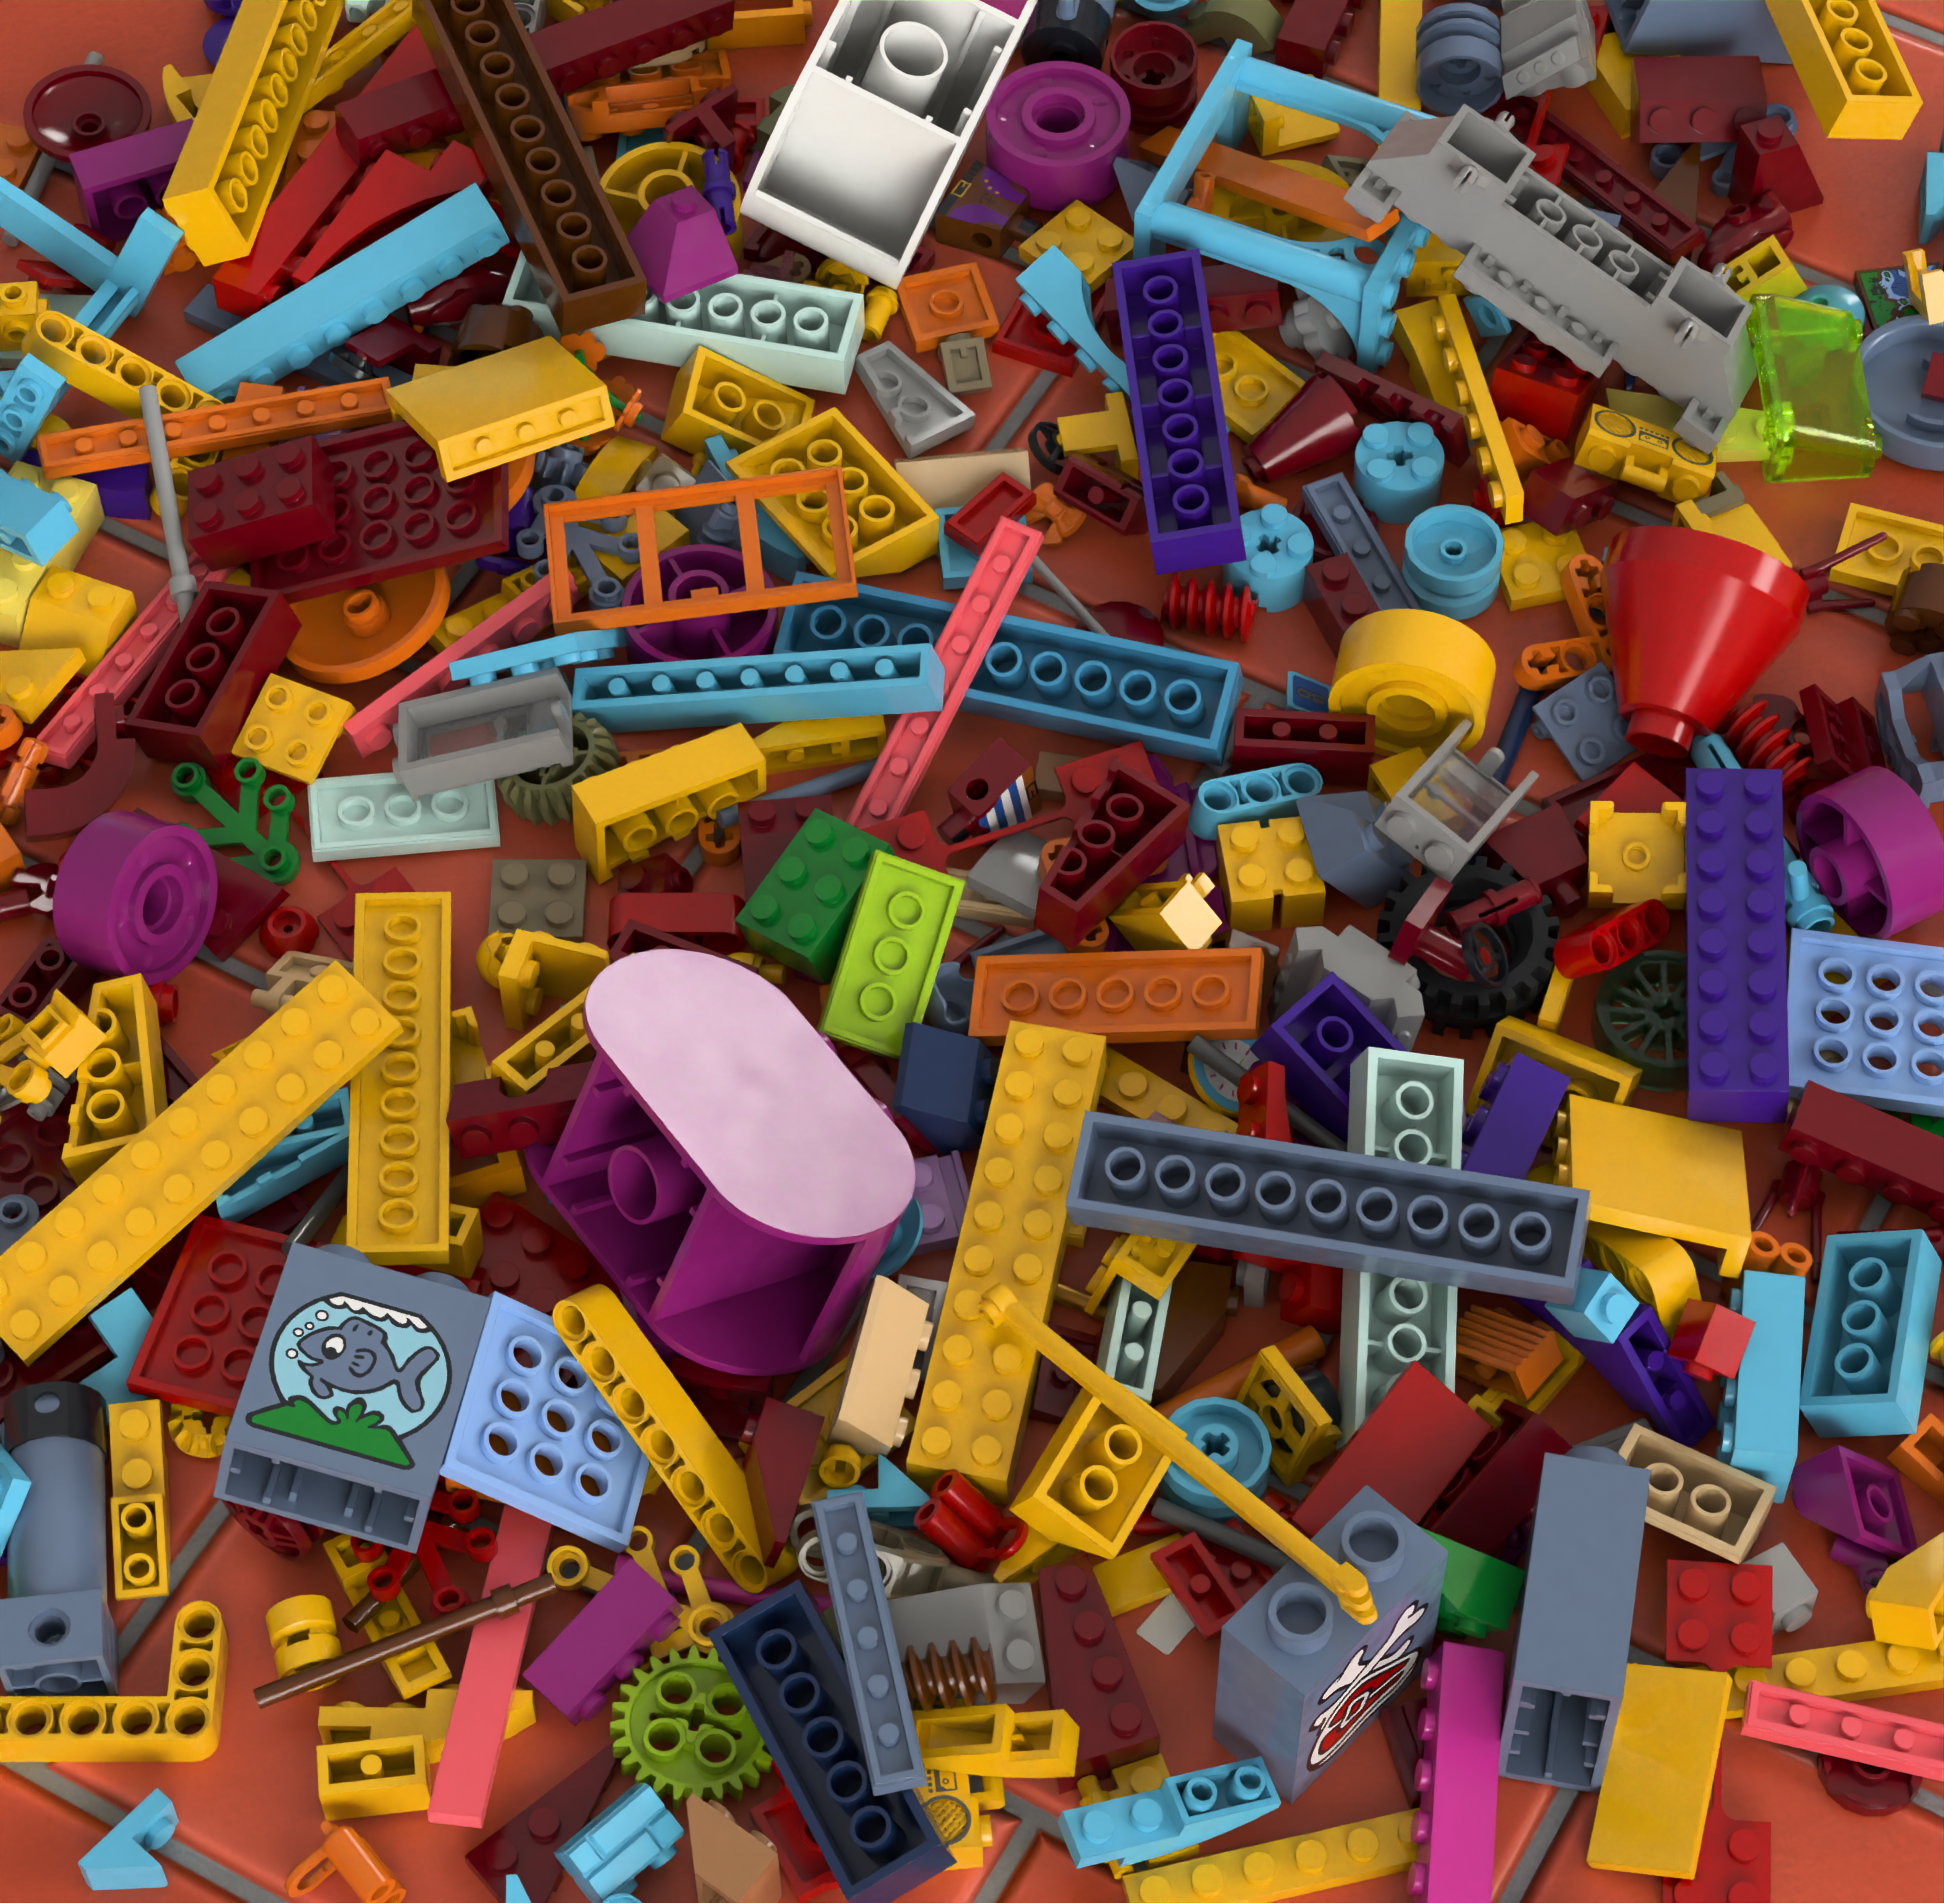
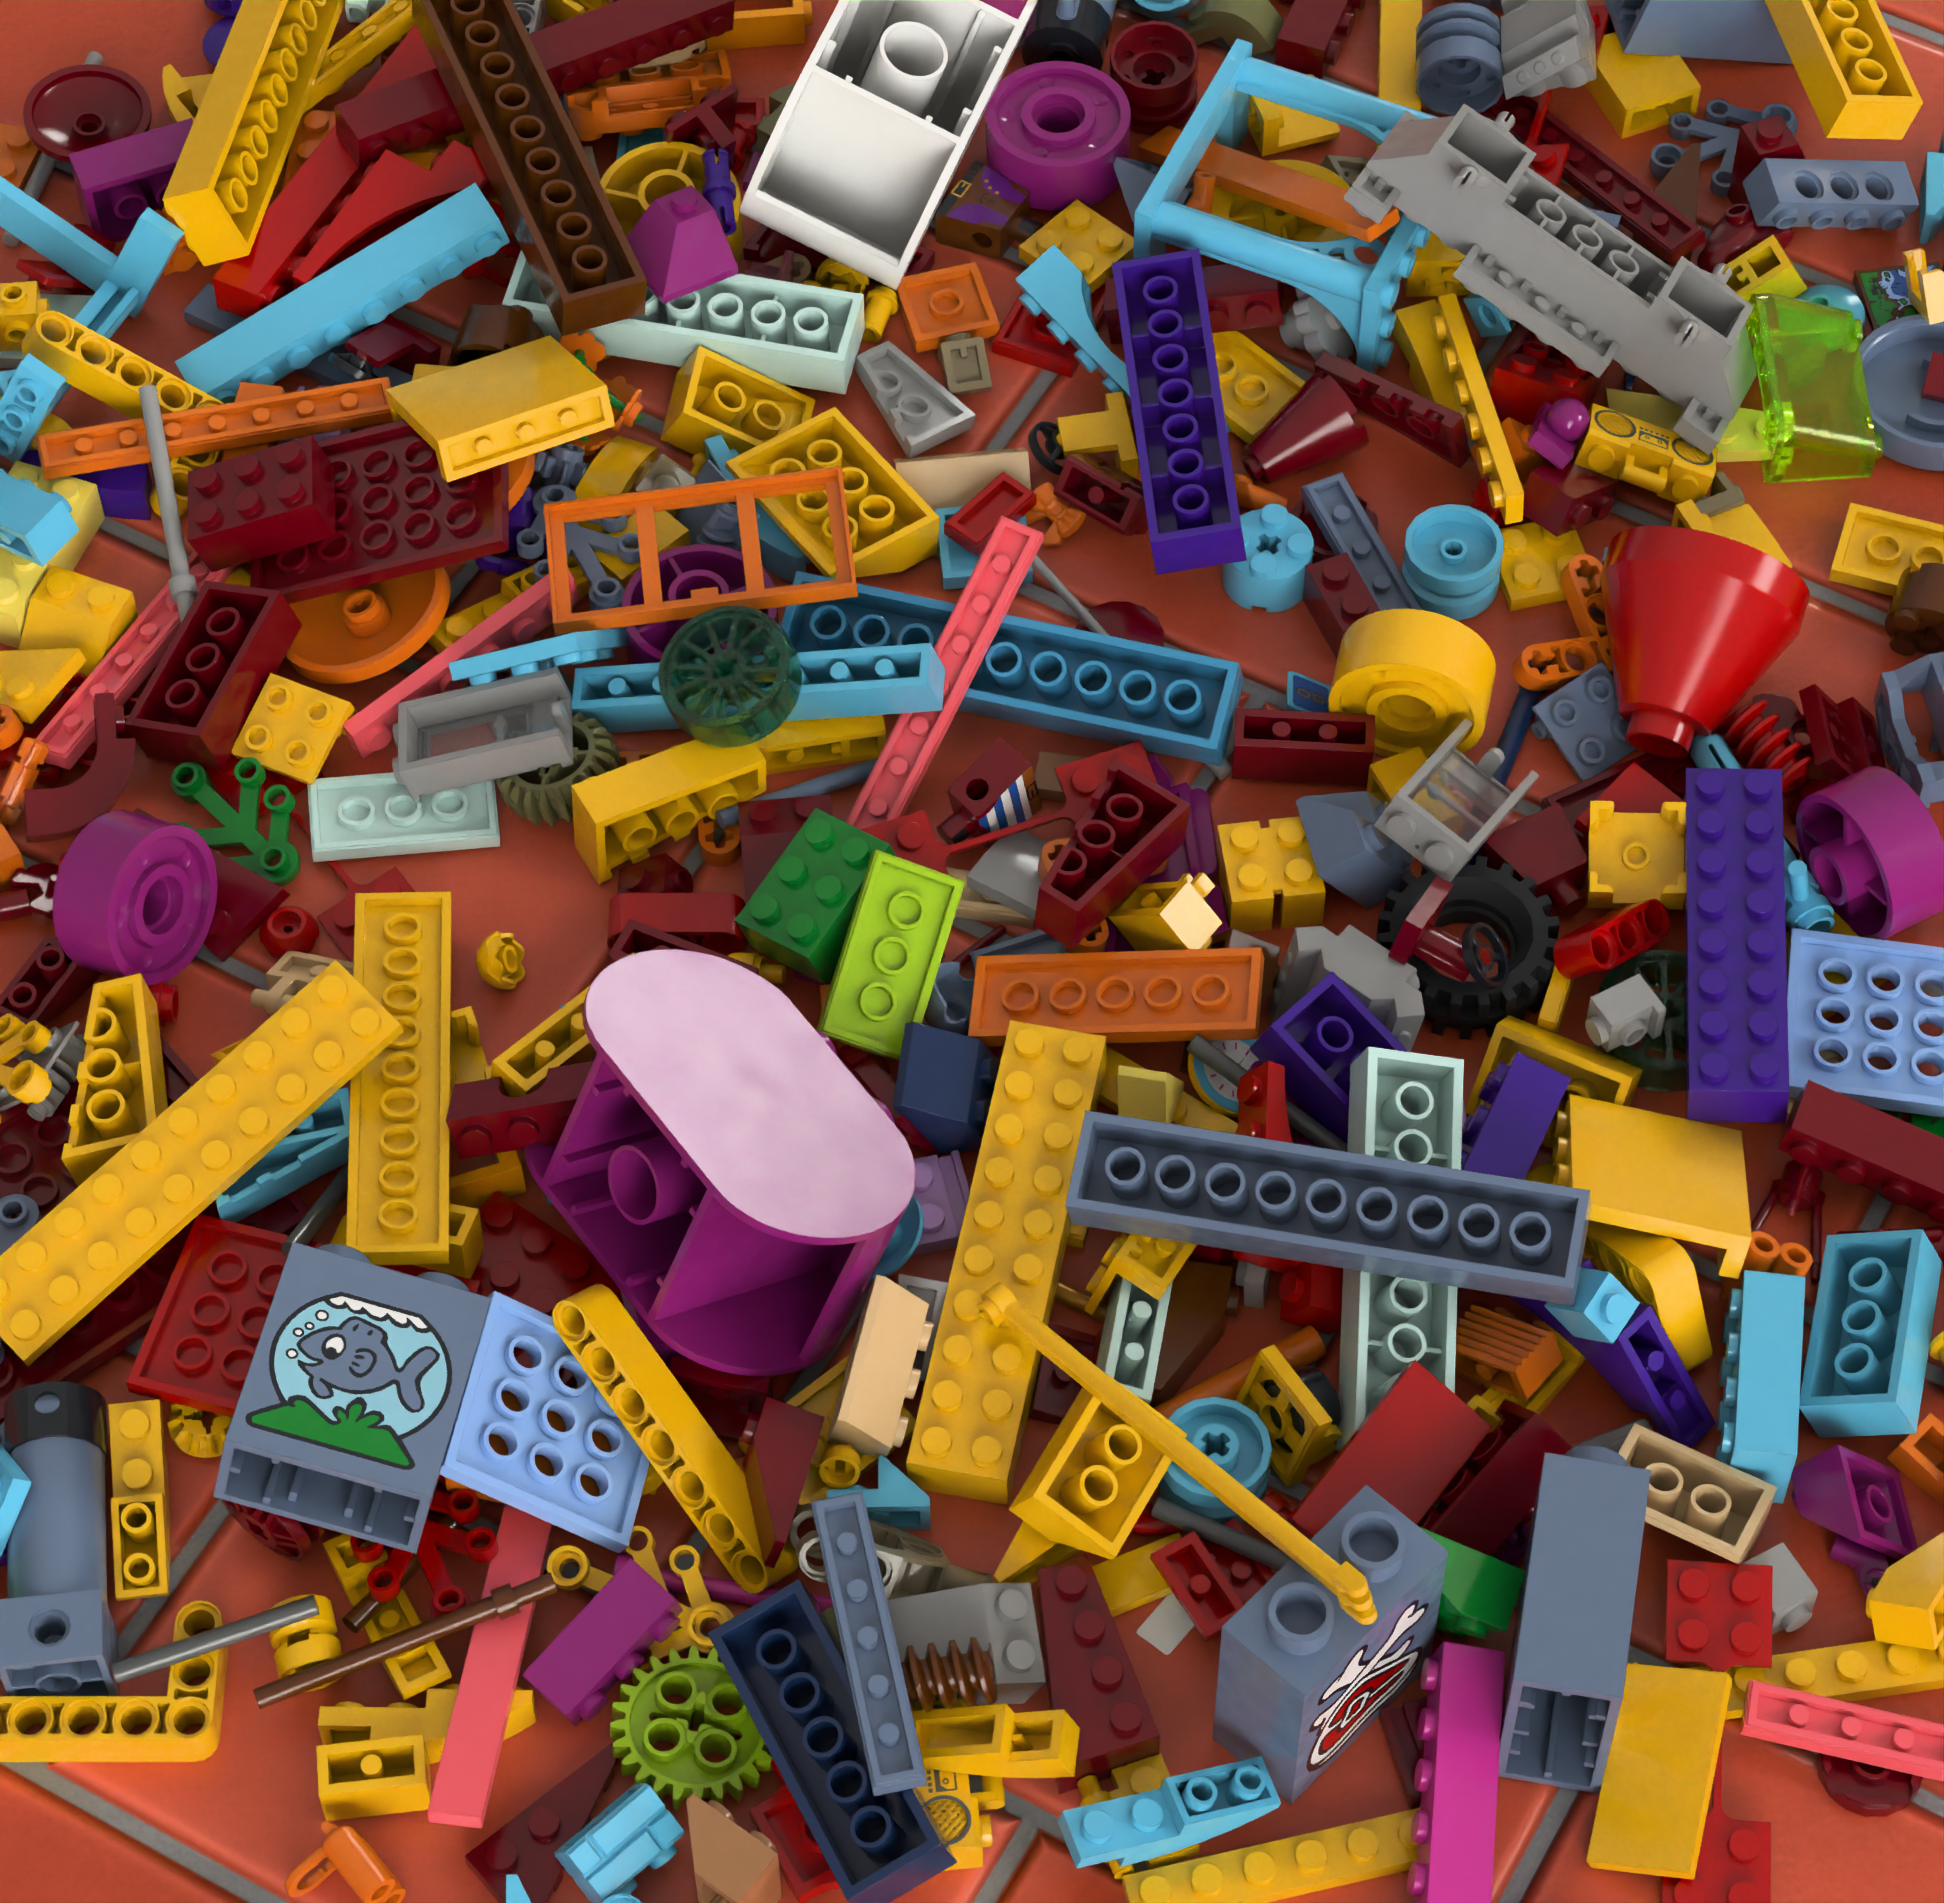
(61, 1036): yellow window -> none
(123, 1328): medium azure tile -> none
(123, 1856): medium azure slope -> none
(215, 1639): none -> dark grey bar
(451, 299): dark red animal -> none
(539, 897): dark tan plate -> none
(544, 966): yellow bracket -> none
(712, 679): none -> clear green piece
(967, 1523): red piece -> none
(1148, 1094): none -> light yellow slope
(1209, 607): red piece -> none
(1252, 797): medium azure beam -> none
(1398, 470): medium azure brick -> none
(1519, 897): dark red pin -> none
(1558, 429): none -> magenta tile
(1624, 1014): none -> light grey brick
(1695, 98): dark red slope -> none
(1710, 1340): brick -> none
(1818, 584): dark red plant -> none
(1830, 193): none -> sand blue brick

